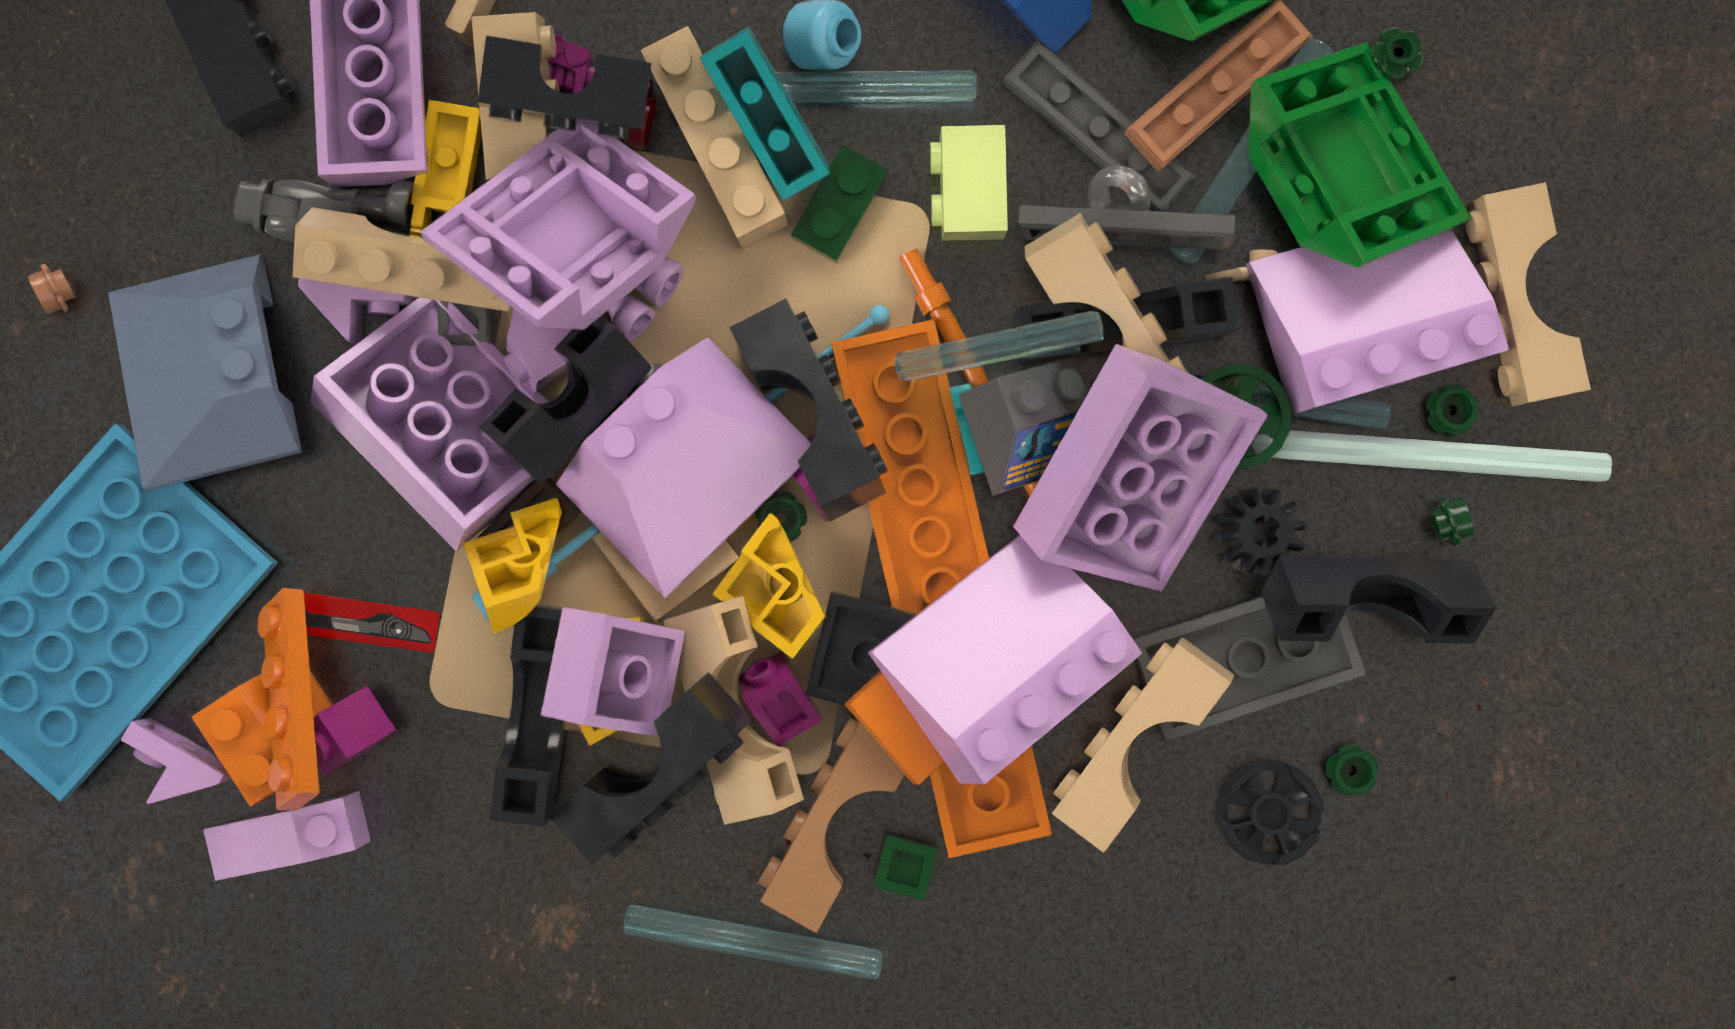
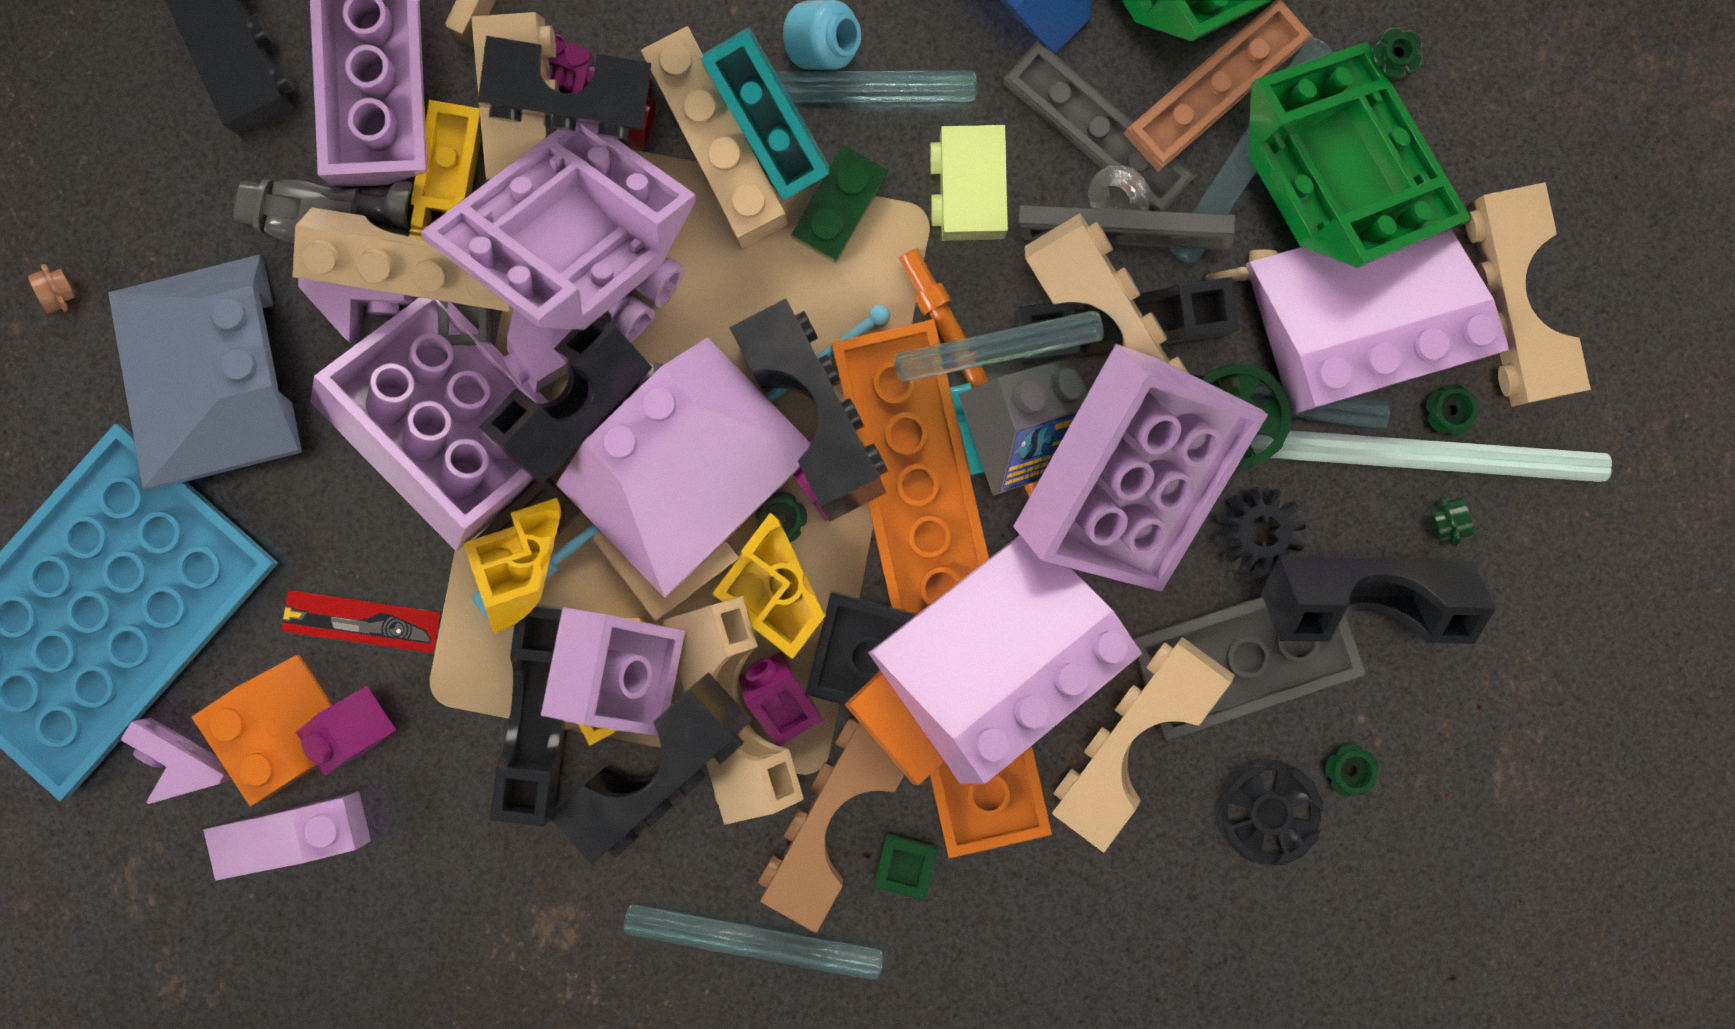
(290, 711): orange plate -> none

